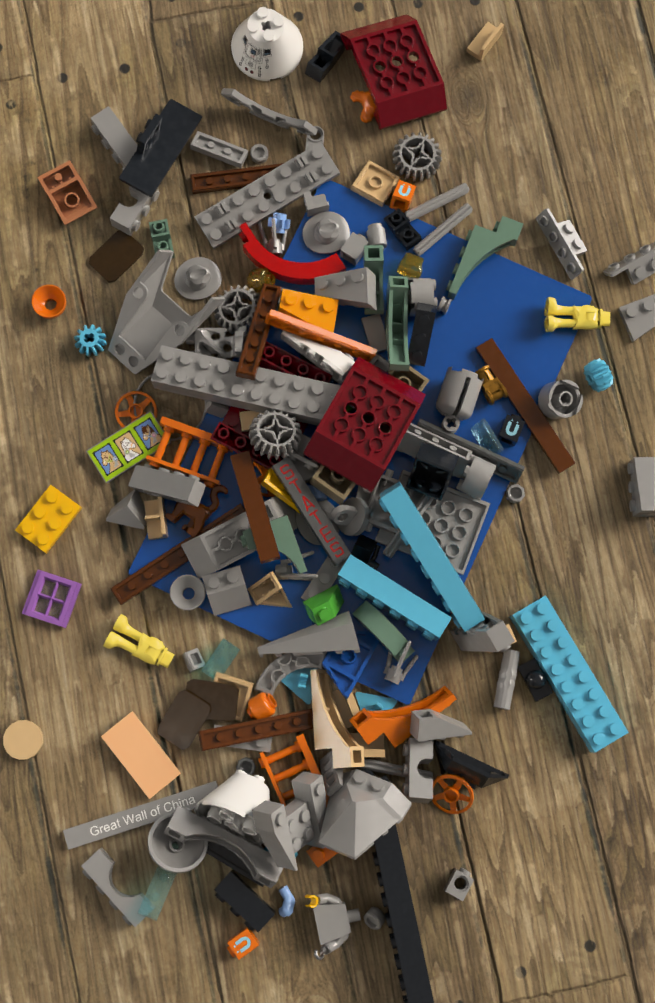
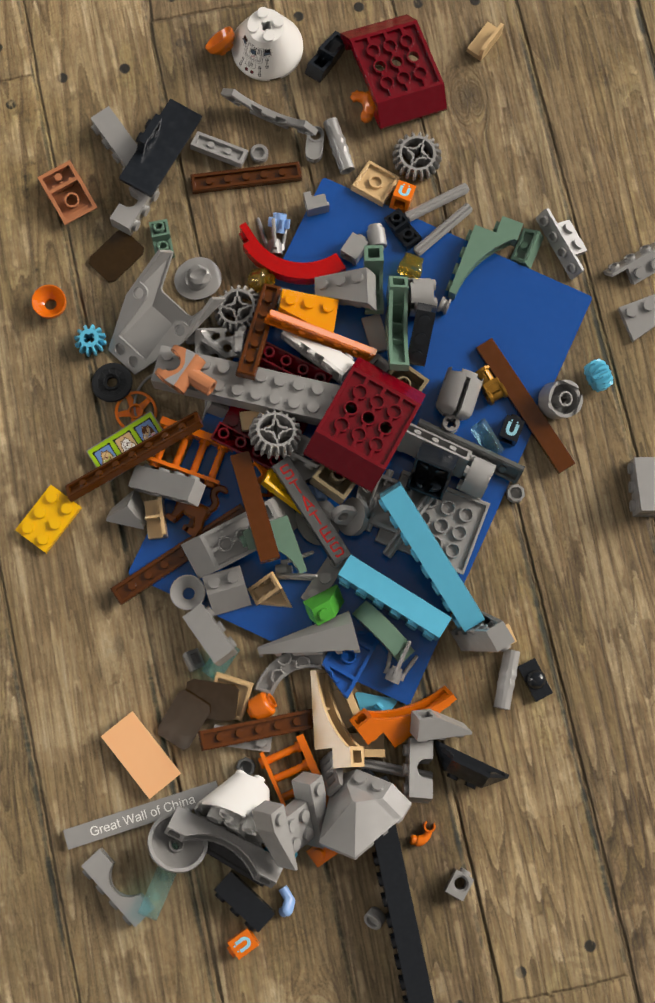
(23, 739): tan tile -> none
(51, 598): medium lavender piece -> none
(115, 393): none -> black wheel
(134, 456): none -> reddish brown tile
(149, 648): light yellow piece -> none
(187, 373): none -> nougat connector
(210, 634): none -> light grey brick
(221, 42): none -> orange piece
(284, 185): light grey piece -> none
(300, 683): medium azure piece -> none
(326, 232): light grey hat -> none
(331, 921): light grey torso -> none
(338, 144): none -> light grey axle
(363, 548): black slope -> none
(372, 563): black hand -> none
(421, 840): none -> orange arm
(451, 793): orange wheel -> none
(527, 247): none -> sand green slope
(568, 675): medium azure brick -> none
(584, 316): light yellow piece -> none

